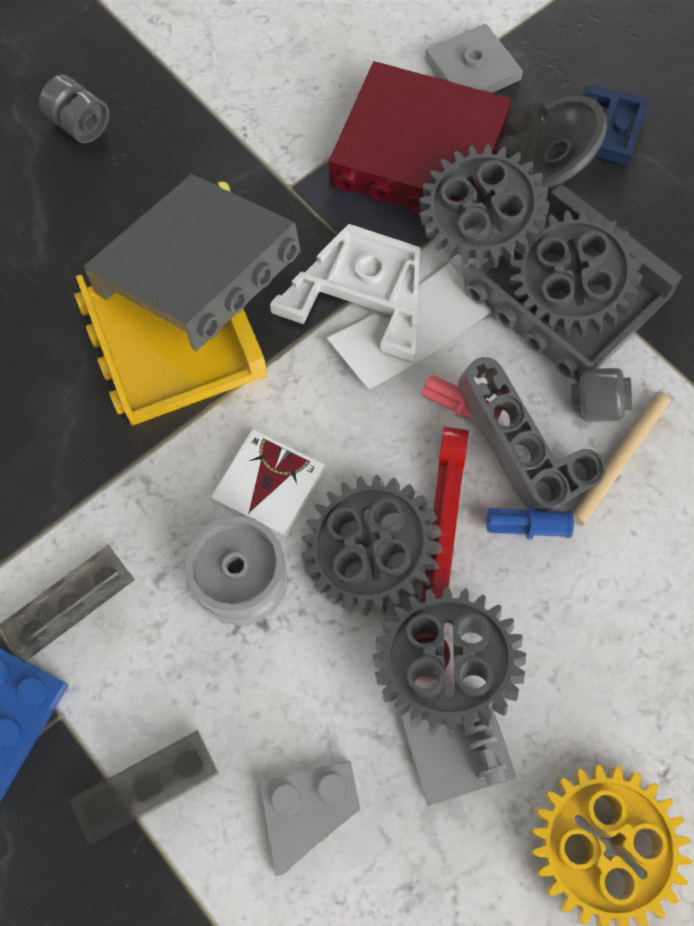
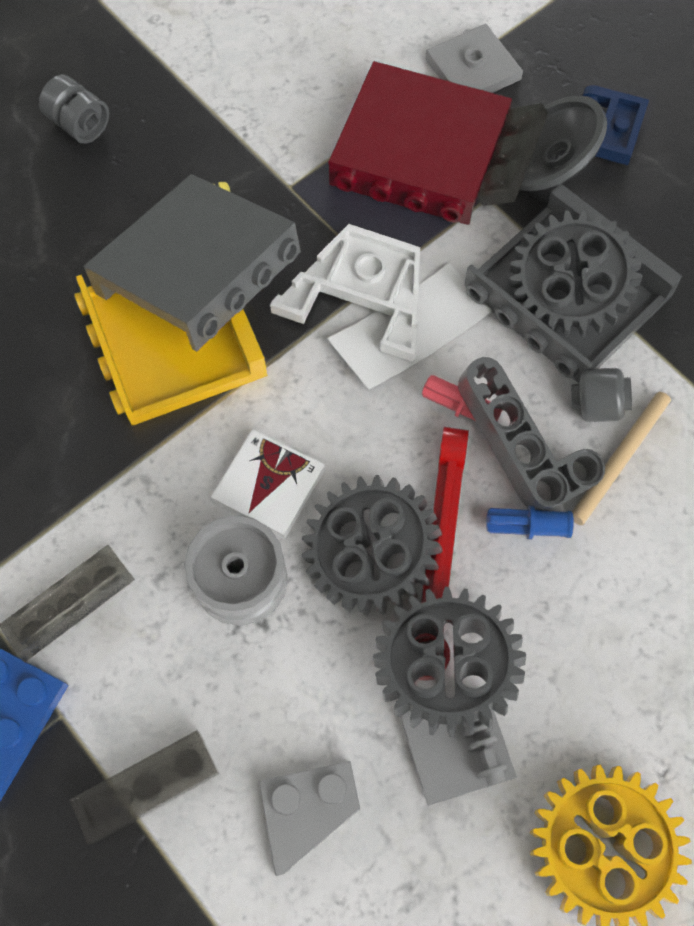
(516, 192): dark grey gear -> none

